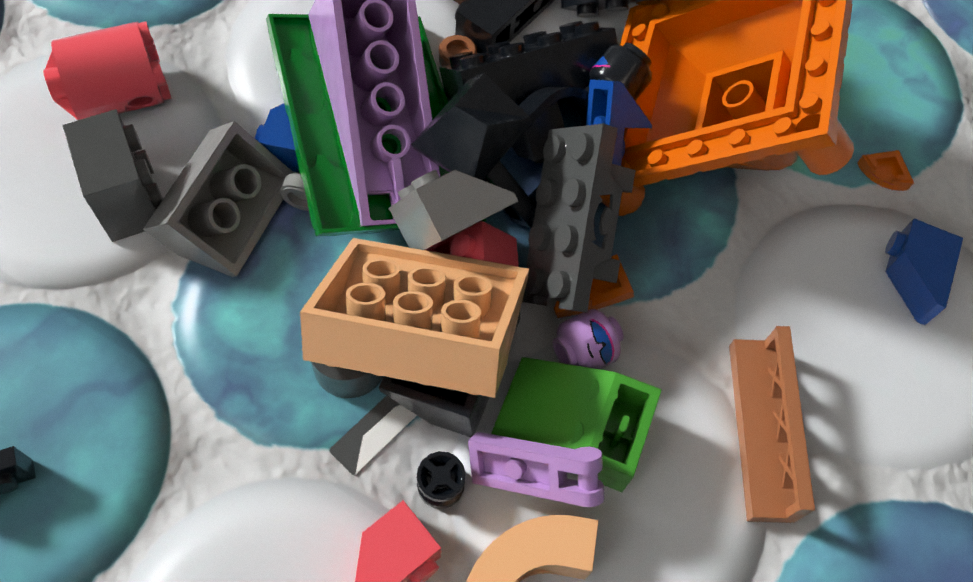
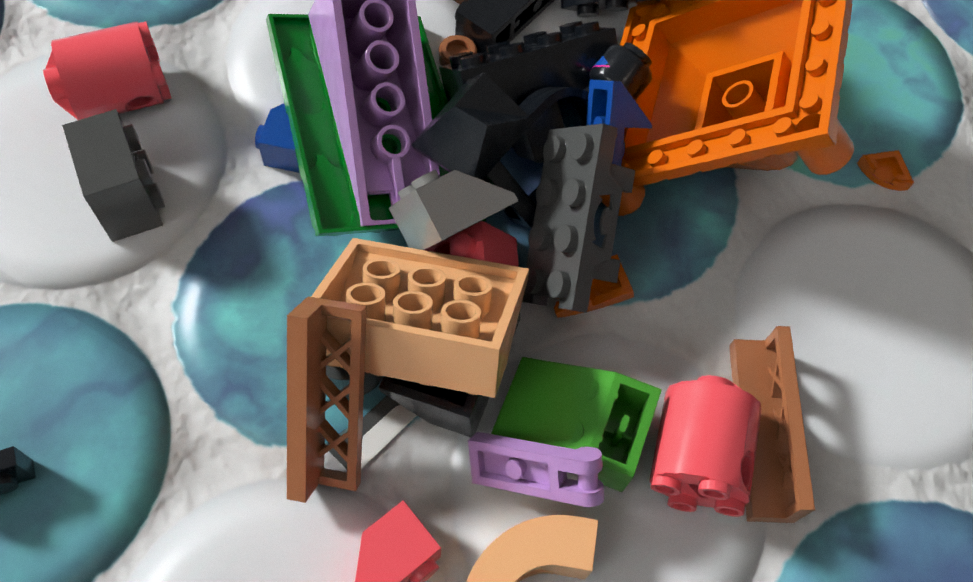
(221, 200): light grey slope -> none
(294, 192): light grey tile -> none
(307, 396): none -> nougat fence
(440, 470): black wheel -> none
(588, 340): lavender head -> none
(706, 446): none -> coral cylinder
(923, 267): blue slope -> none

